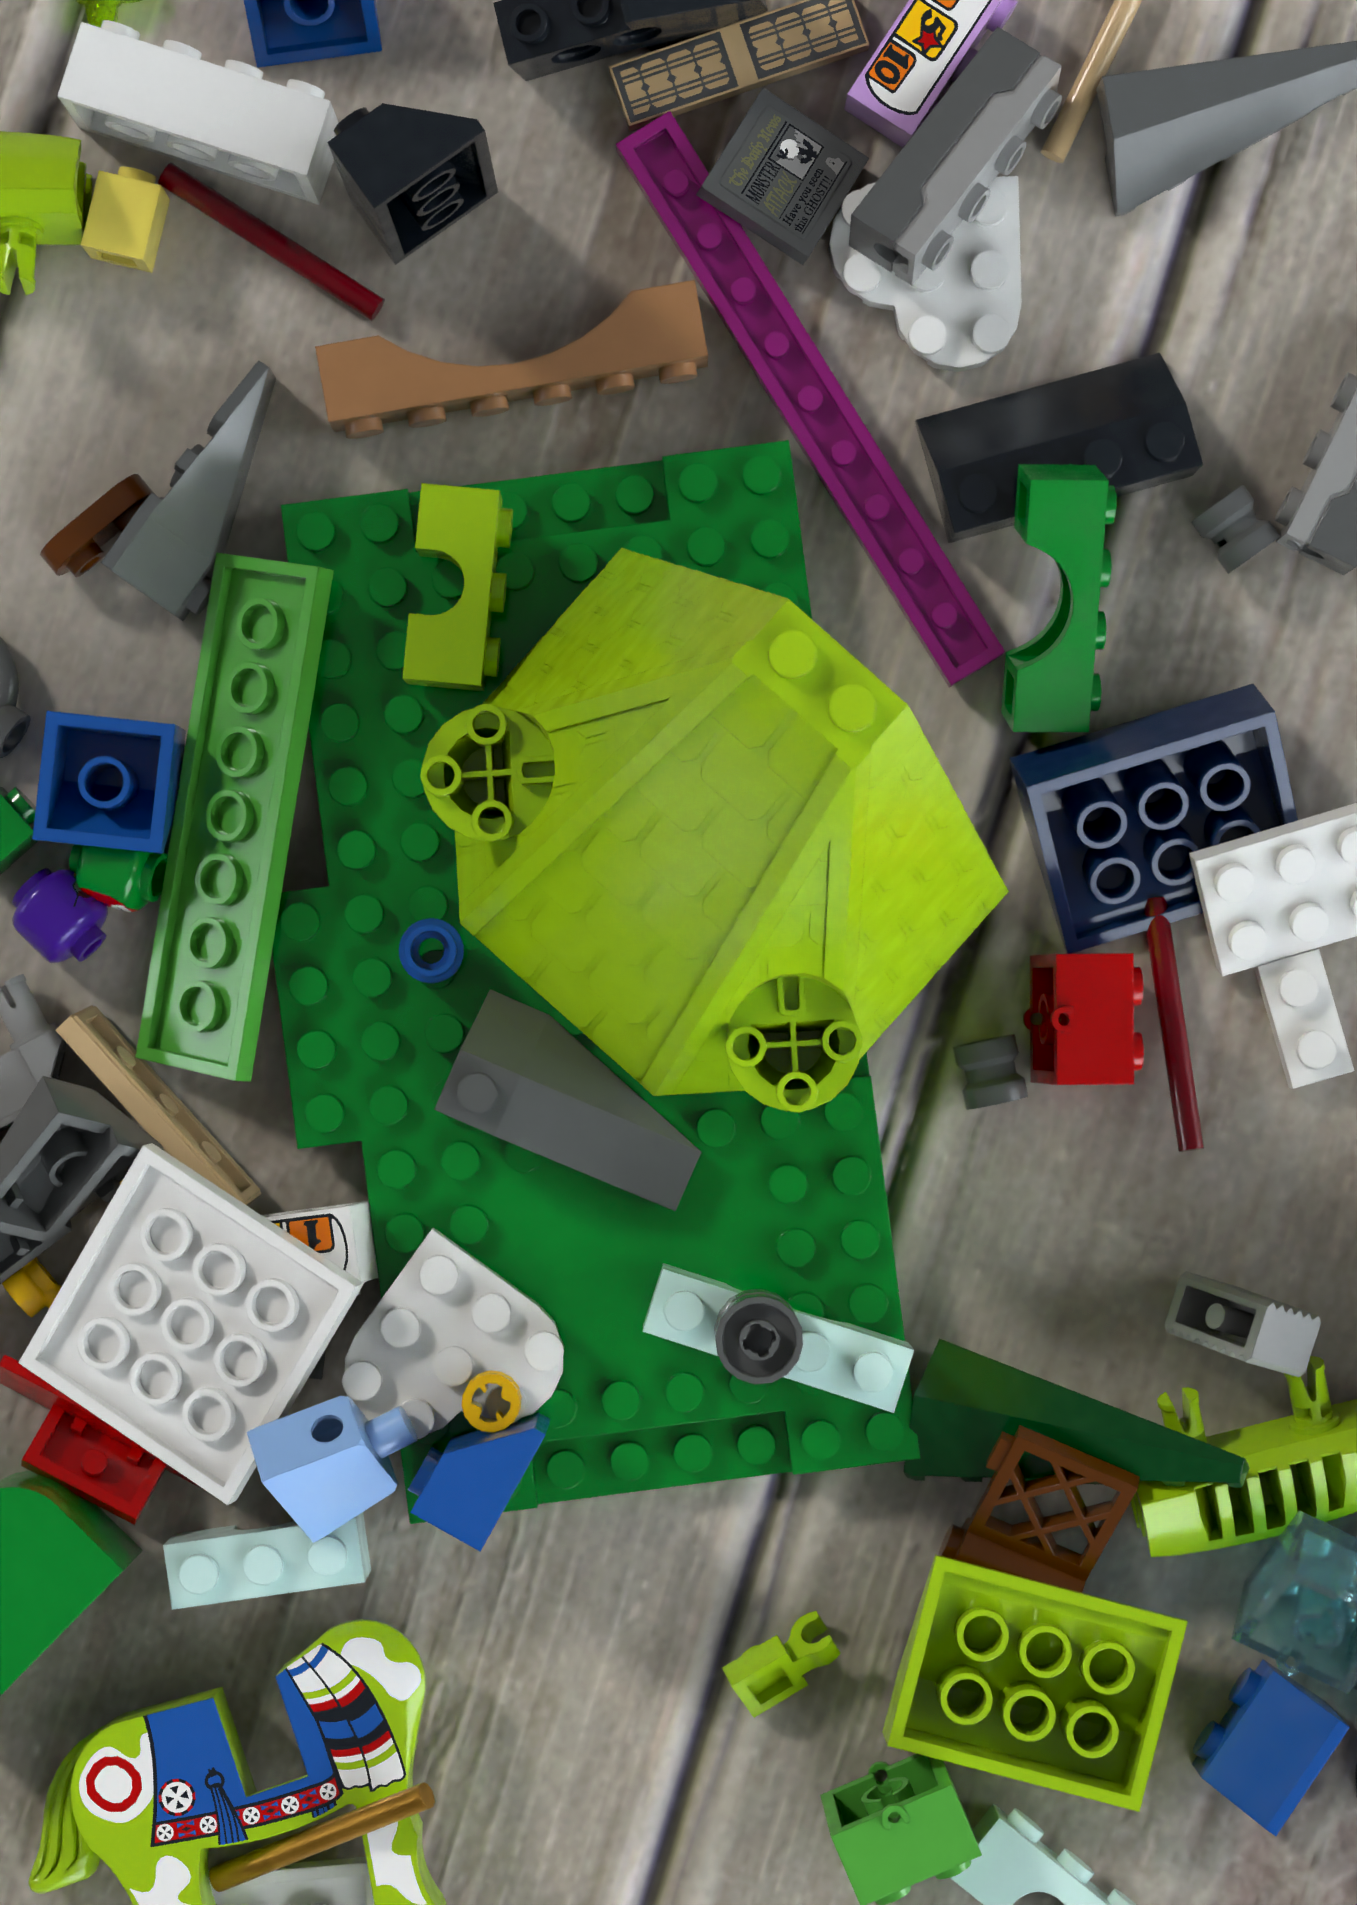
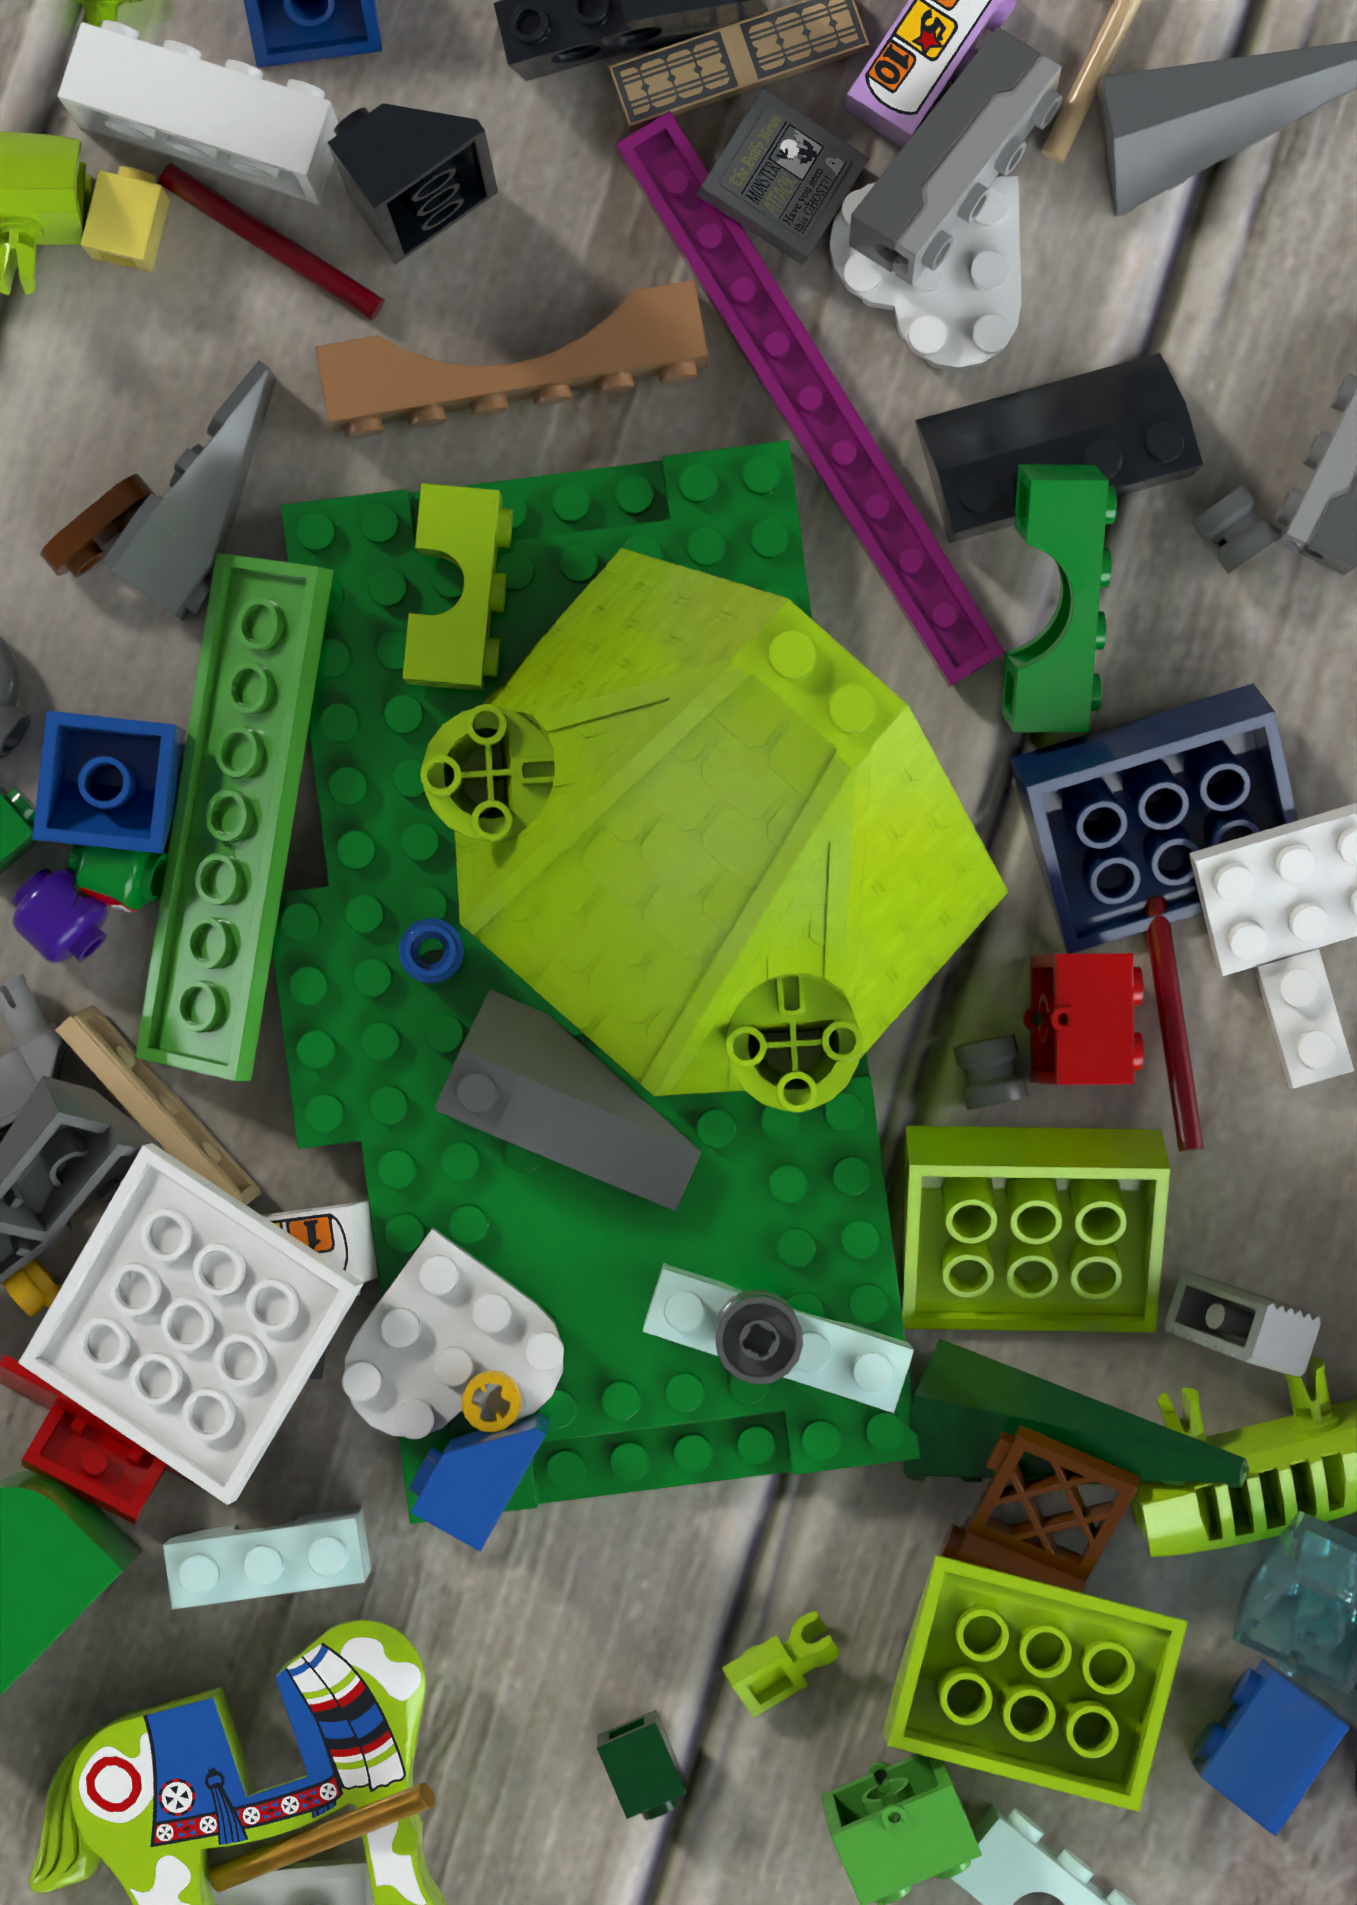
(330, 1461): light blue torso -> none
(642, 1766): none -> dark green brick
(1033, 1228): none -> lime slope

